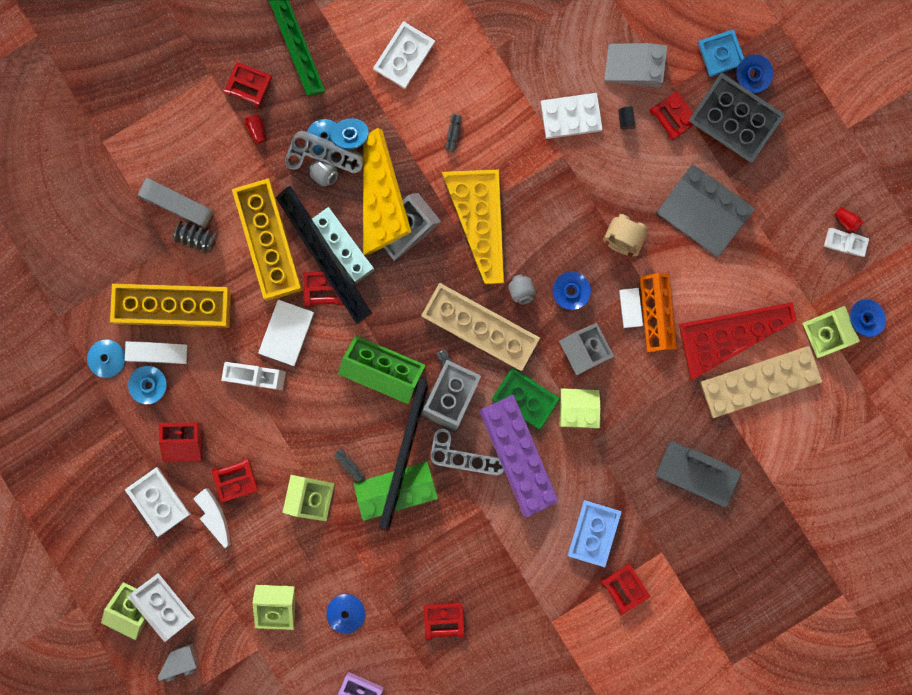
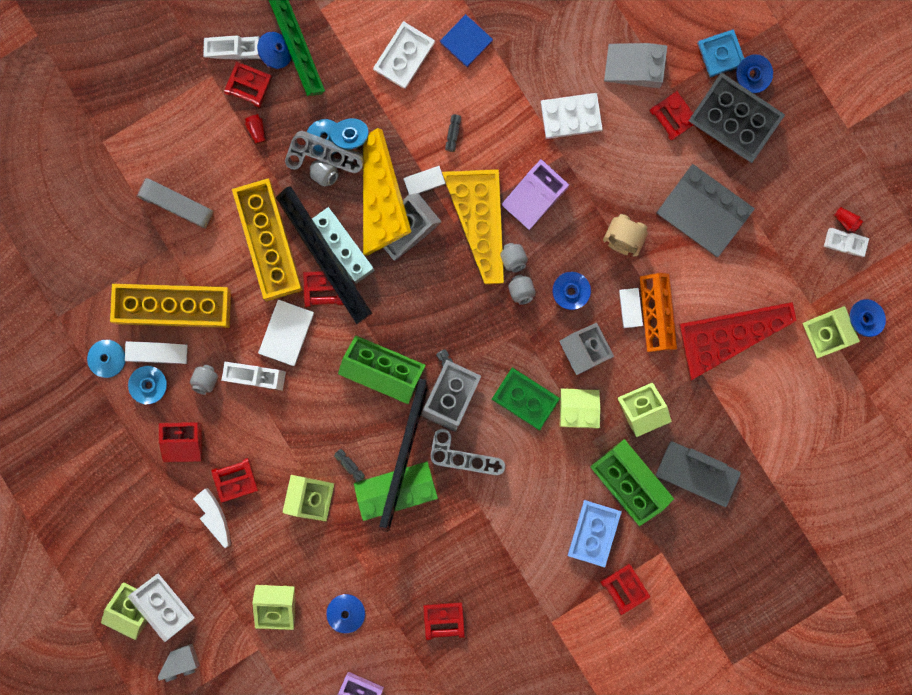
(157, 502): white plate -> none
(194, 238): dark grey piece -> none
(203, 379): none -> light grey head
(231, 48): none -> white slope
(270, 54): none -> blue dish
(424, 181): none -> white tile
(466, 40): none -> blue tile
(480, 327): tan plate -> none
(514, 257): none -> light grey head
(518, 456): medium lavender plate -> none
(535, 194): none -> lavender slope
(626, 118): black brick -> none
(632, 483): none -> bright green slope
(644, 409): none -> yellowish green slope
(760, 382): tan plate -> none

